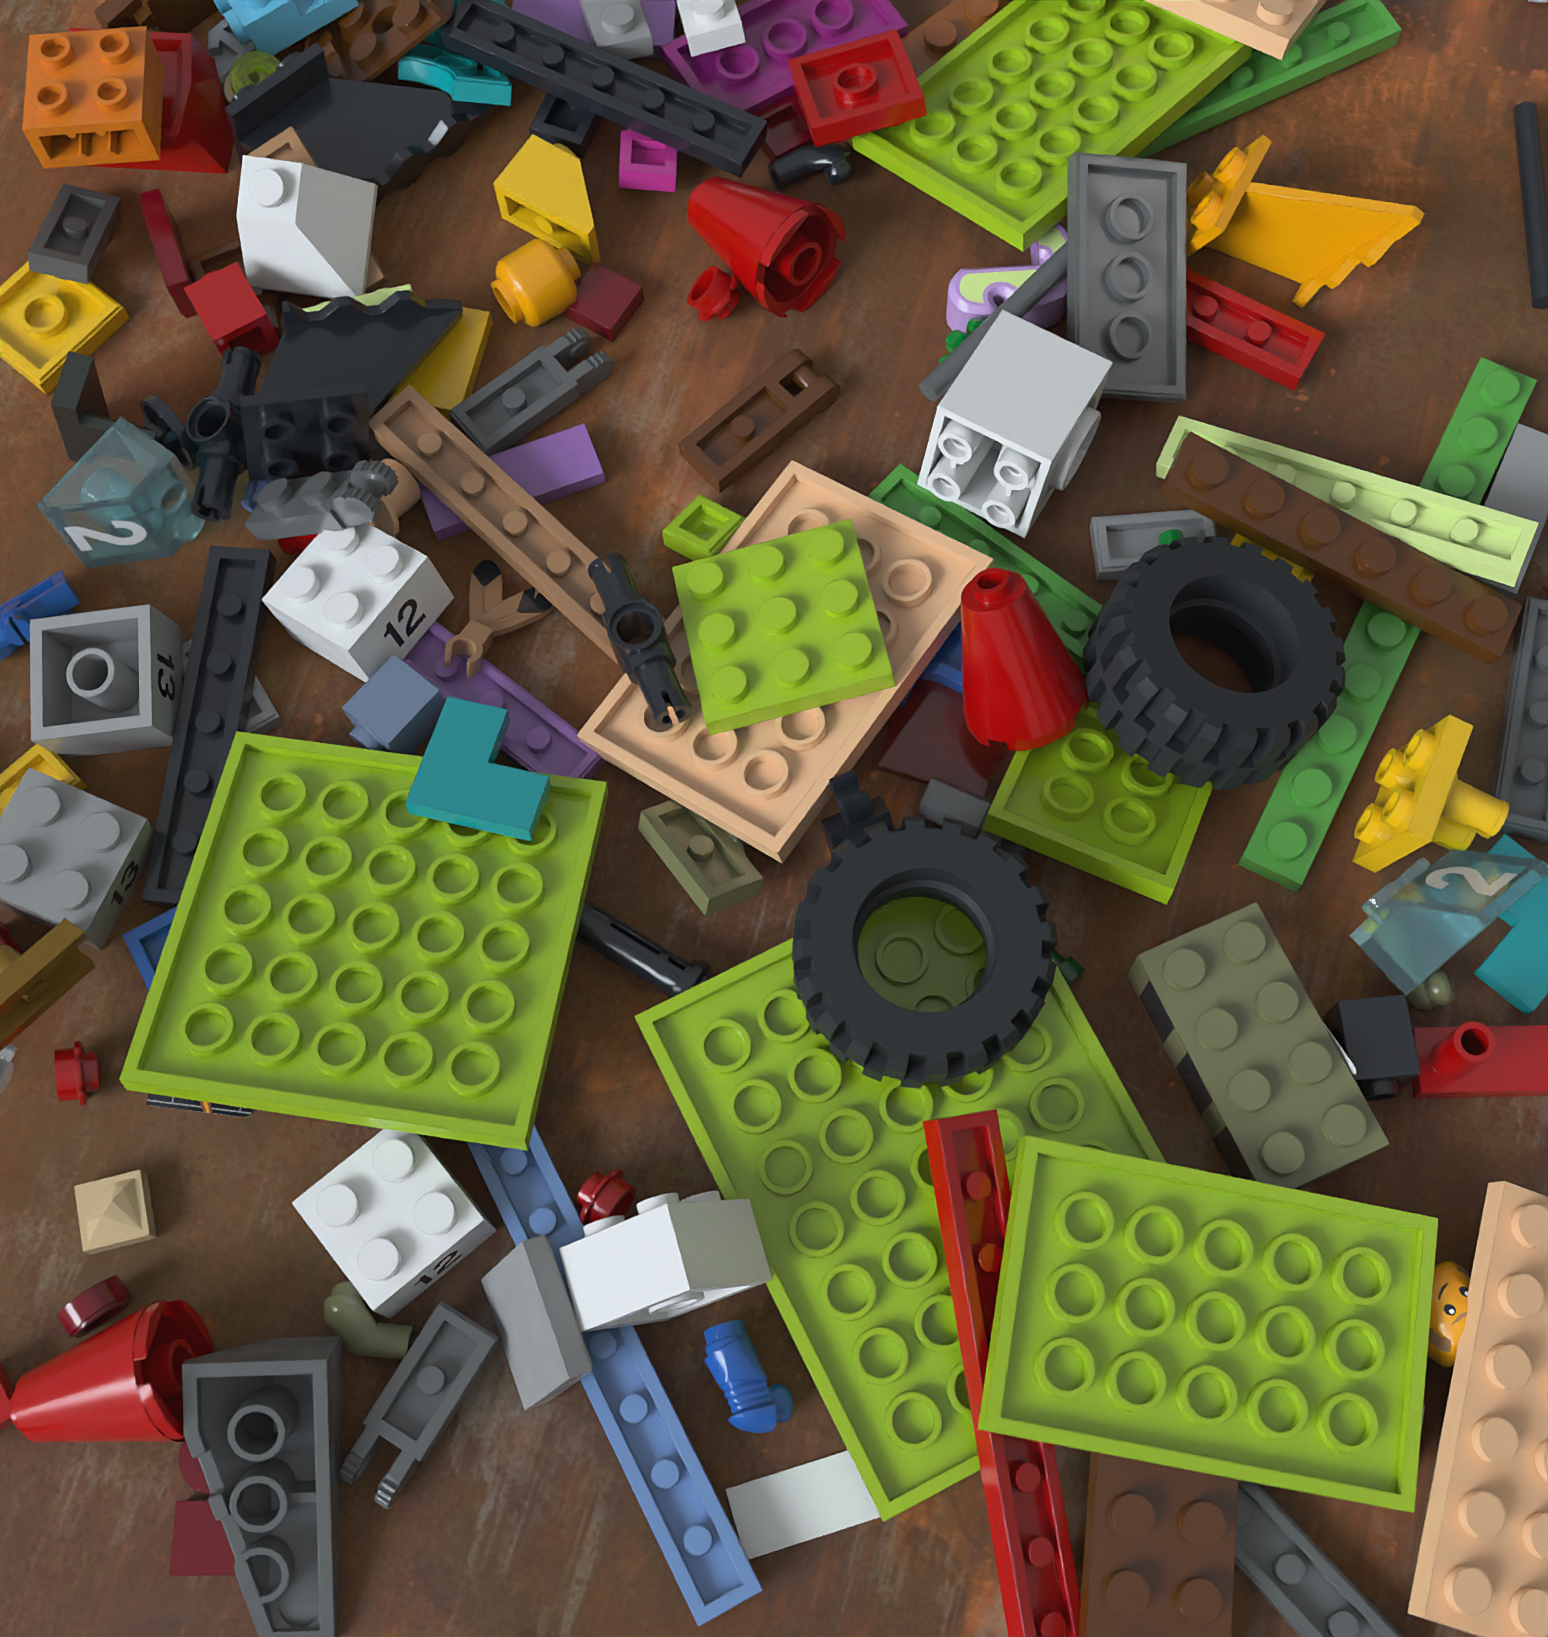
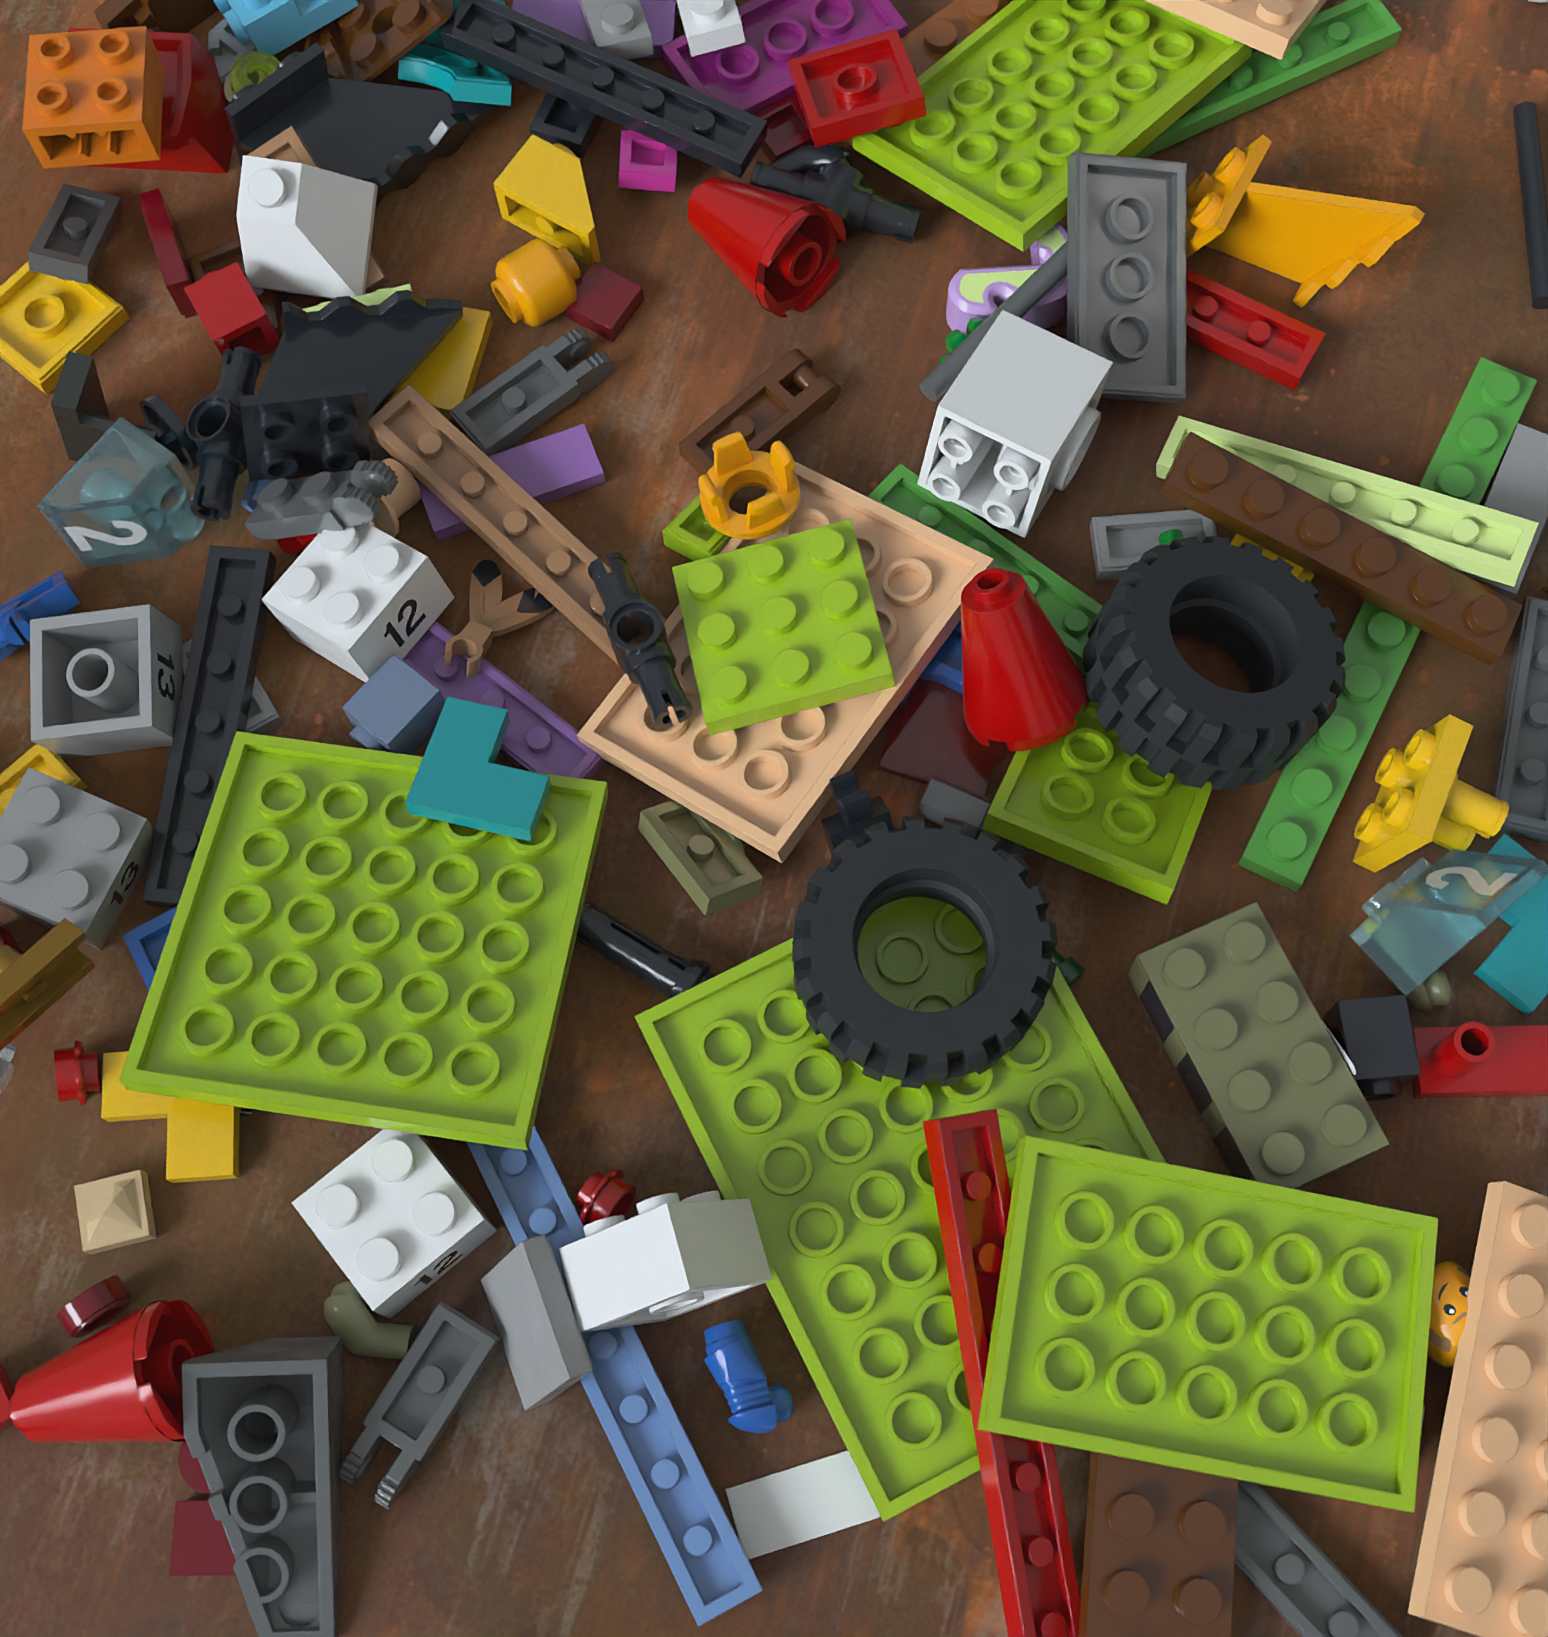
(199, 1133): none -> yellow tile
(714, 294): red plate -> none
(738, 468): none -> light orange piece
(845, 193): none -> black pin

